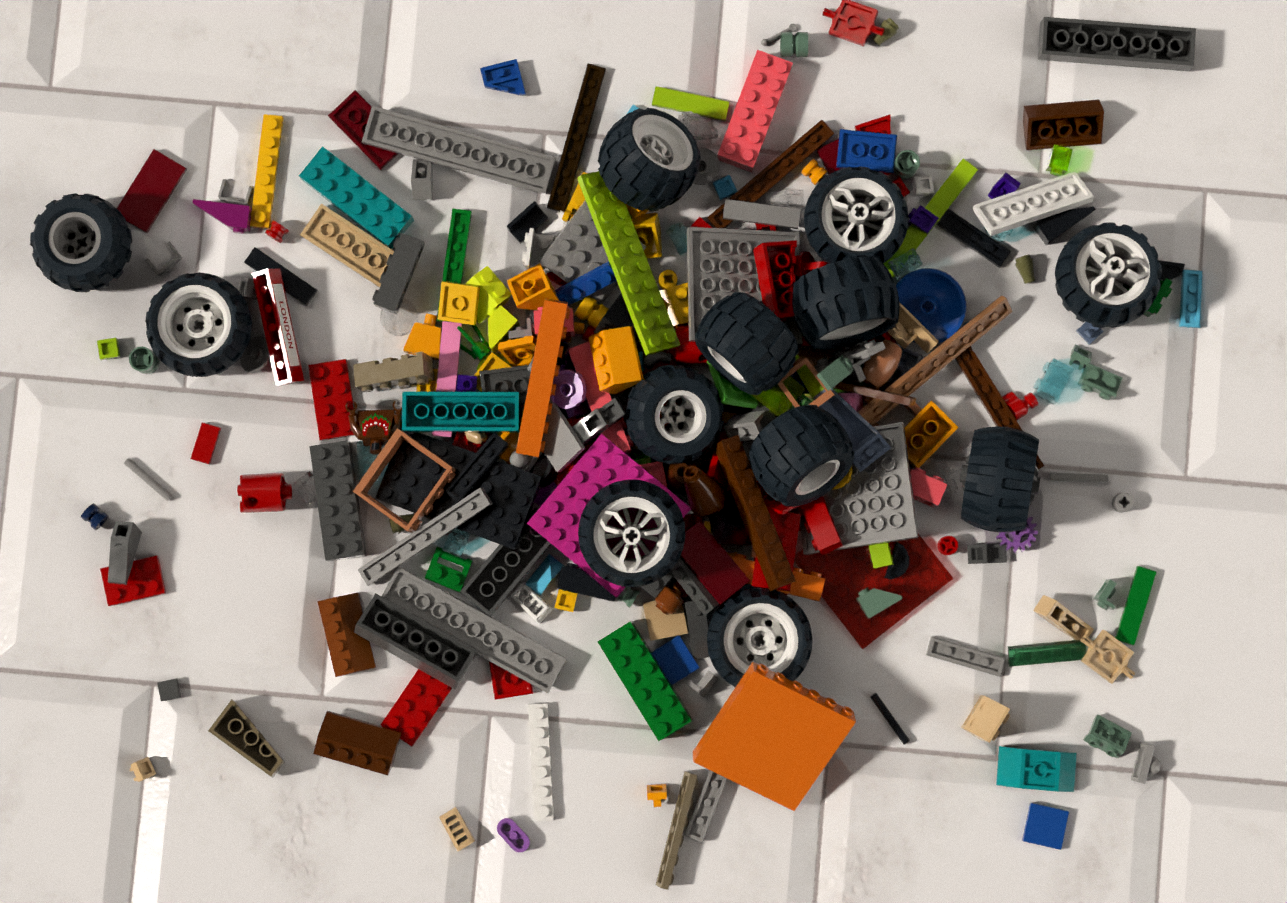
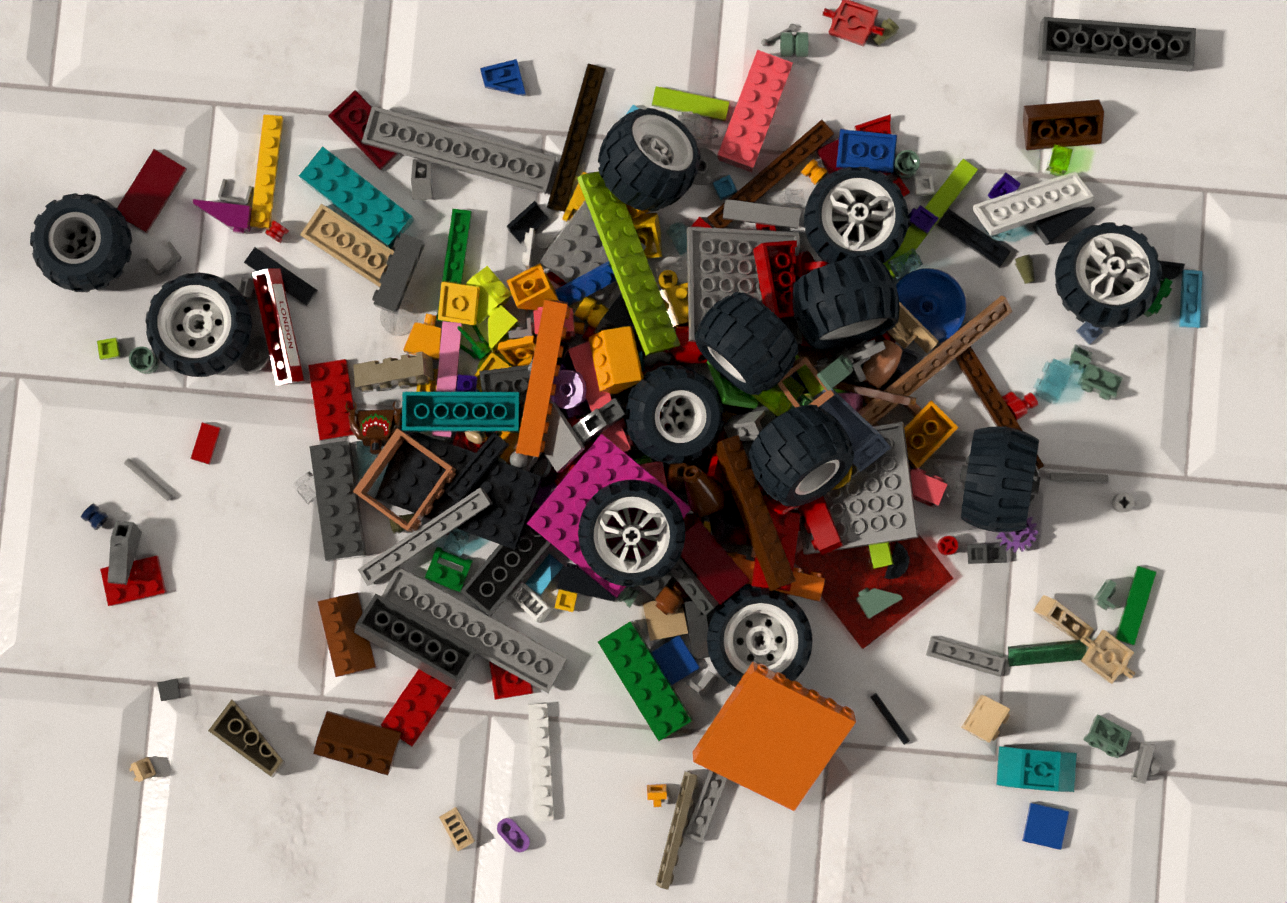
(263, 492): red cylinder -> none

